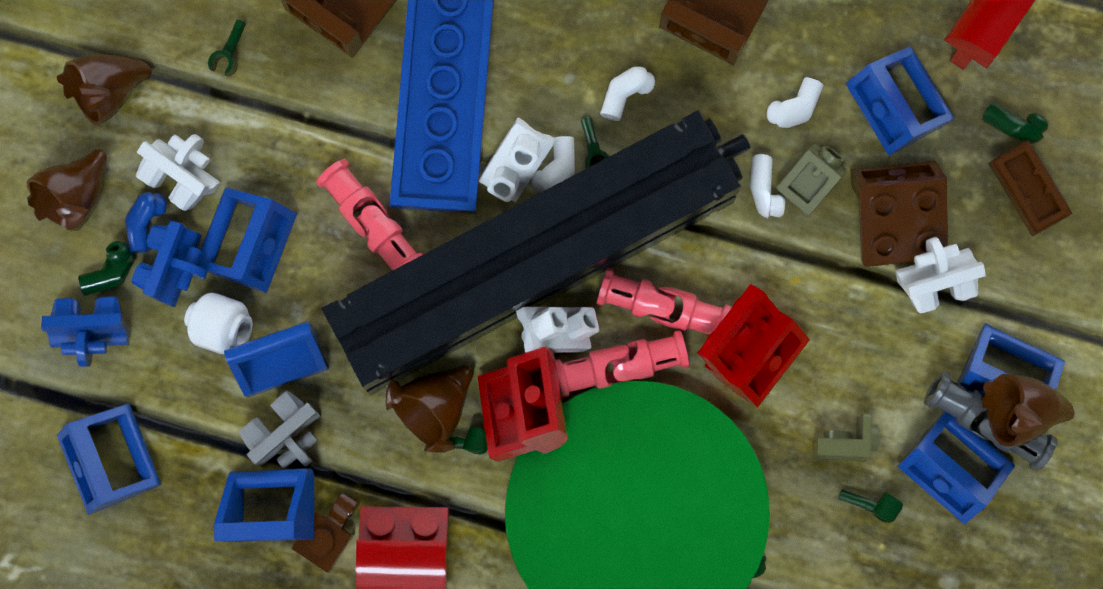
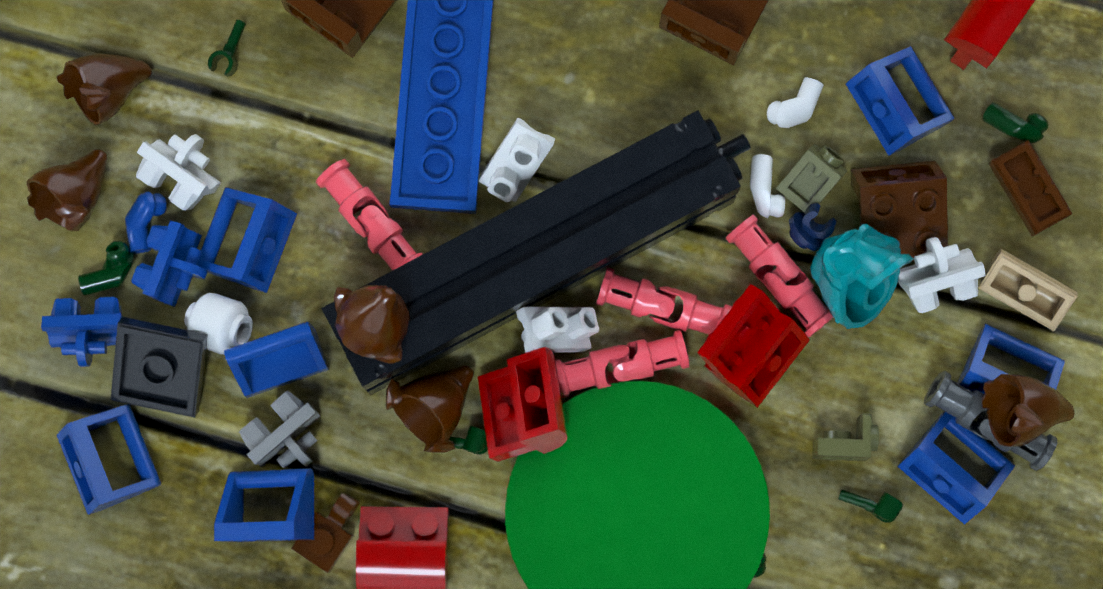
(158, 367): none -> black tile
(372, 321): none -> reddish brown hat
(560, 168): white arm -> none
(592, 144): dark green hand -> none
(624, 85): white arm -> none
(765, 255): none -> coral piece
(806, 231): none -> dark blue plate
(858, 274): none -> teal head
(1027, 289): none -> tan brick

